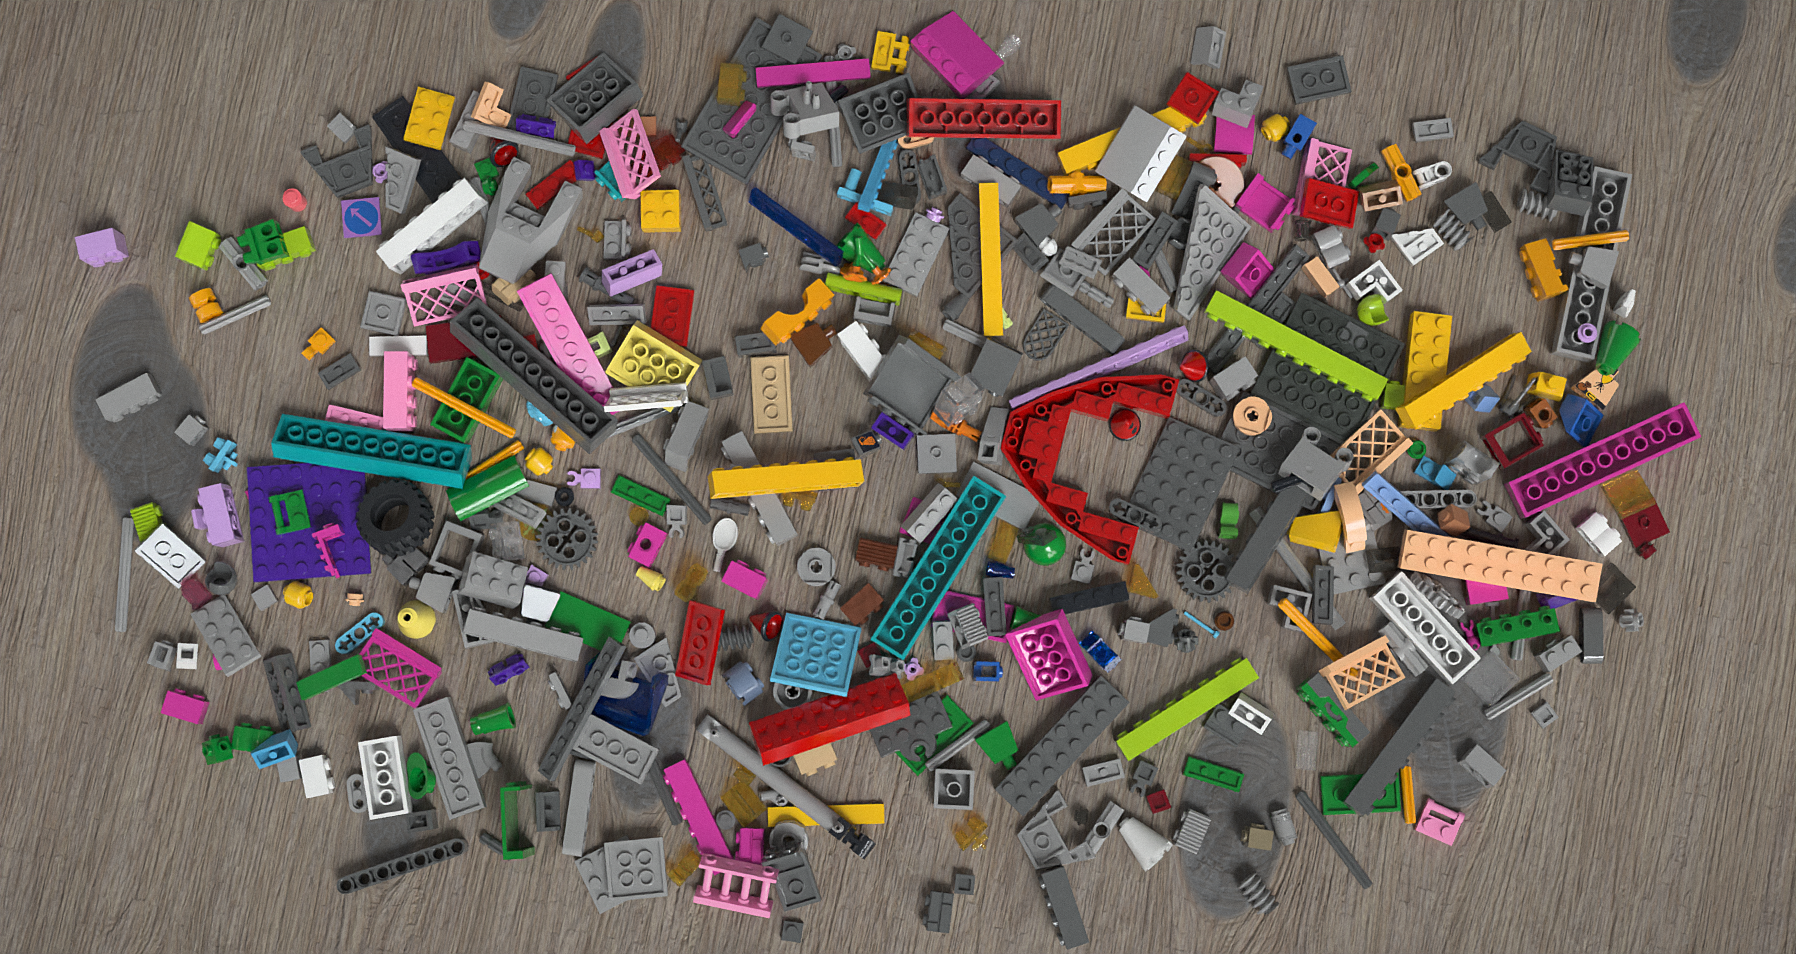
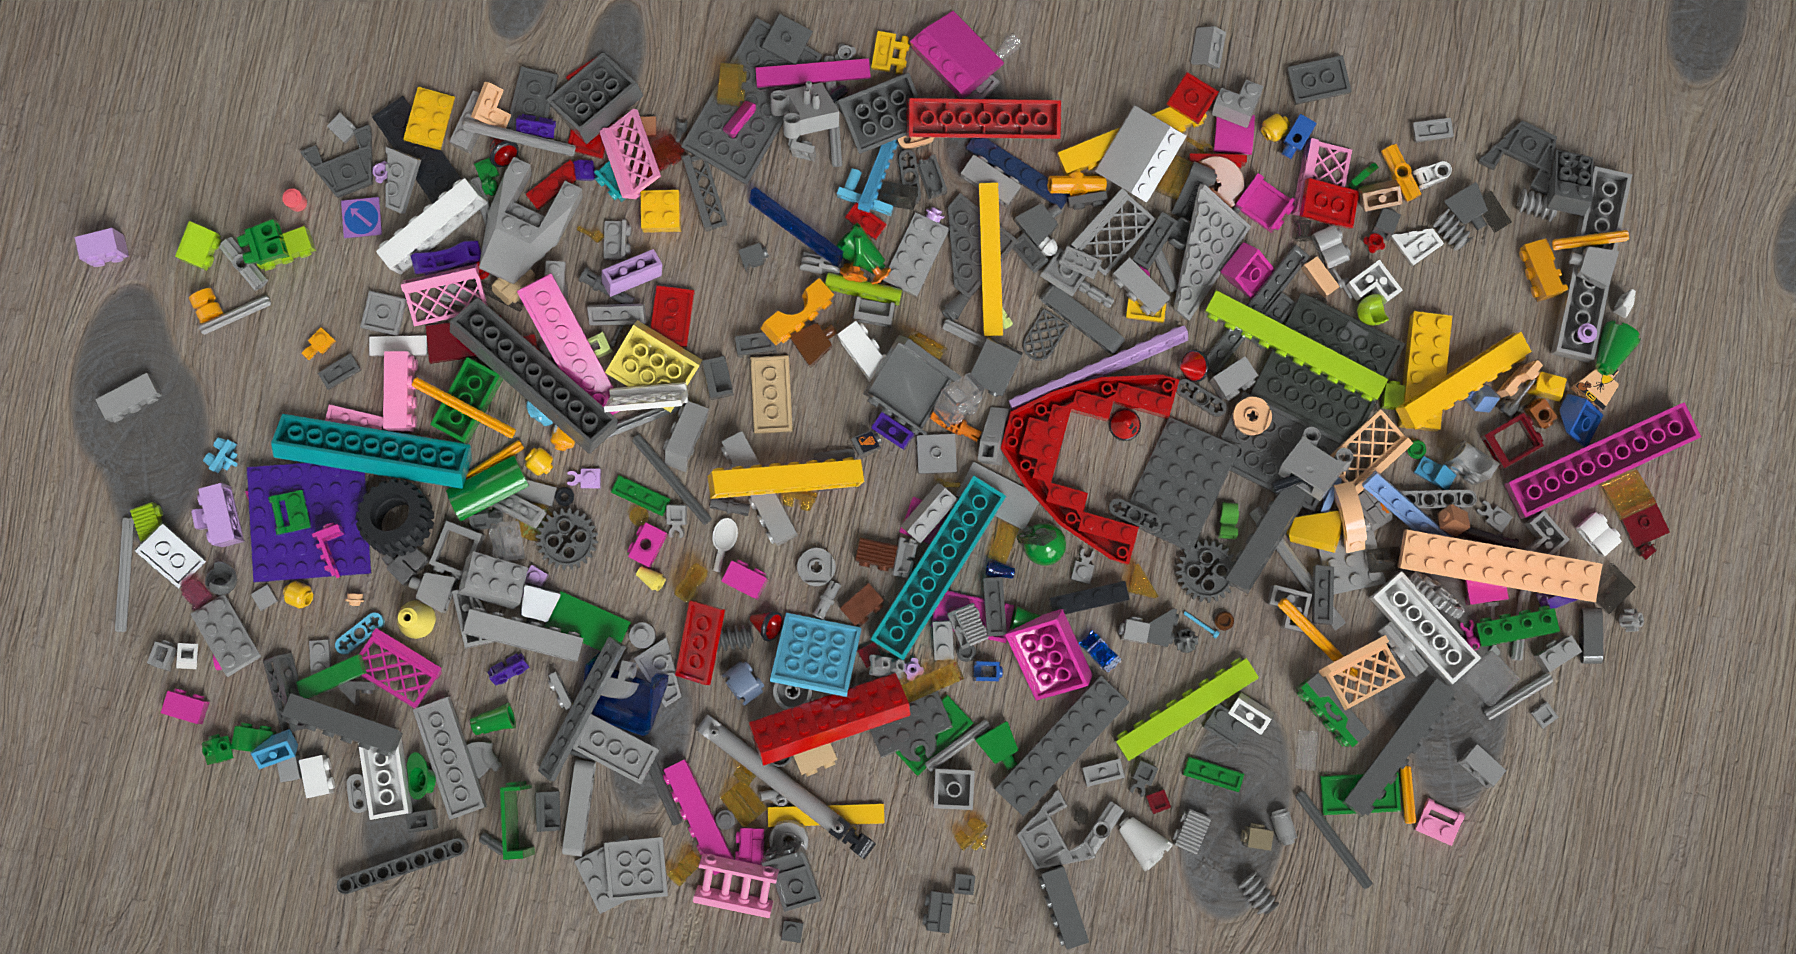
(192, 429): light grey brick -> none
(342, 724): none -> dark grey brick
(1522, 374): none -> light nougat plate

